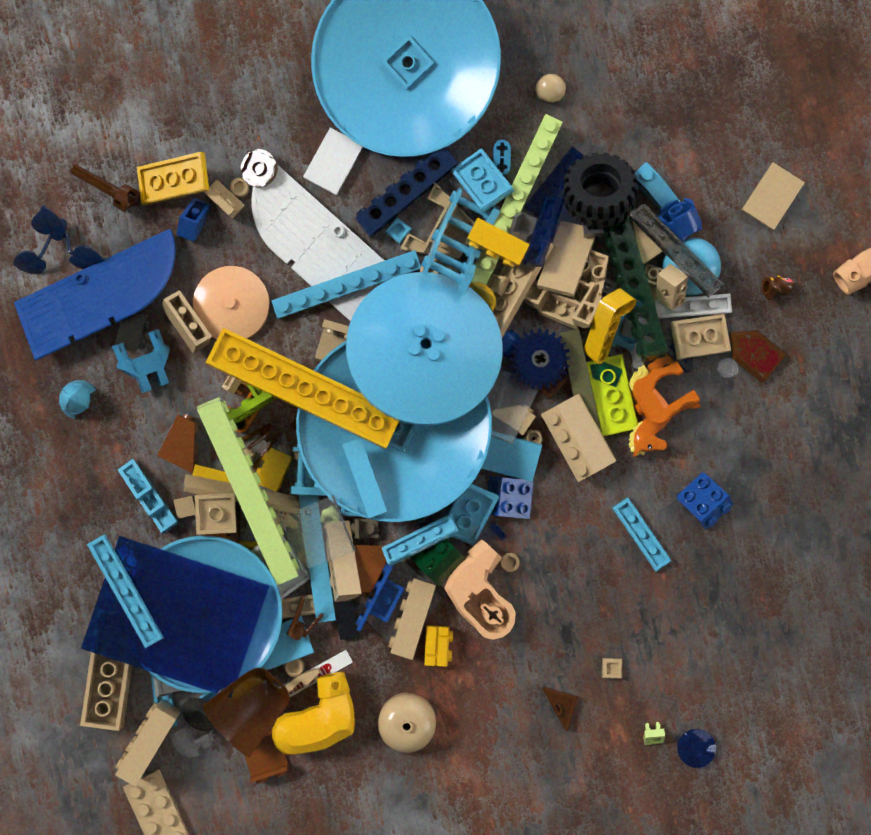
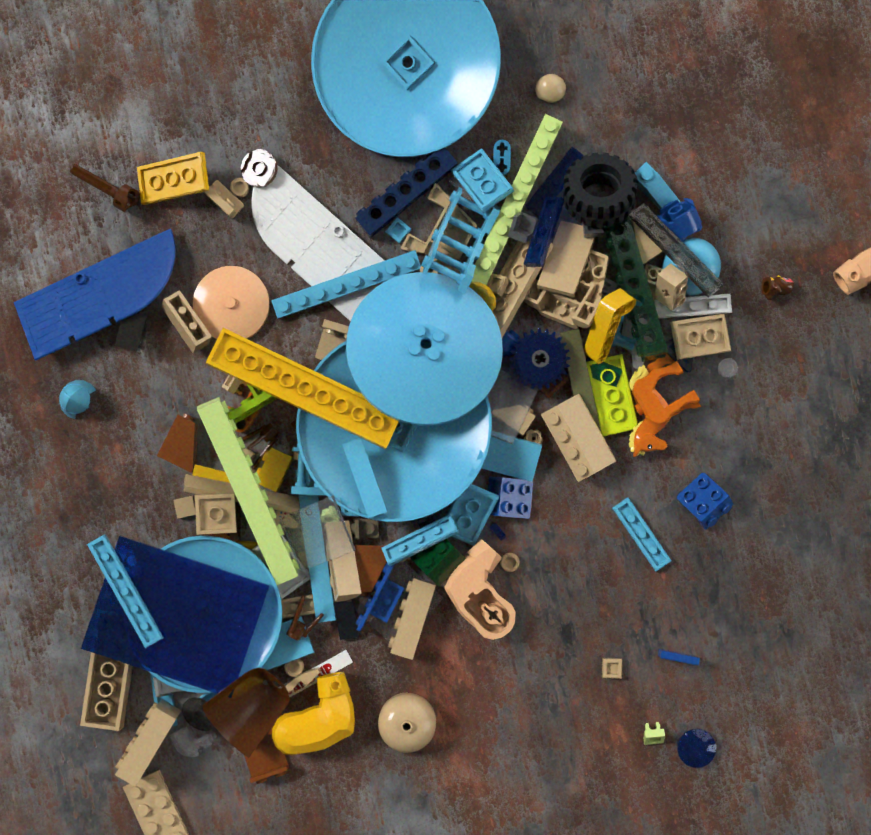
(49, 223): dark blue plant -> none
(146, 364): dark azure connector -> none
(148, 496): medium azure slope -> none
(193, 219): blue slope -> none
(333, 161): white tile -> none
(437, 645): yellow brick -> none
(497, 243): yellow brick -> none
(563, 705): reddish brown tile -> none
(679, 657): none -> blue tile
(755, 353): reddish brown tile -> none
(772, 196): tan tile -> none

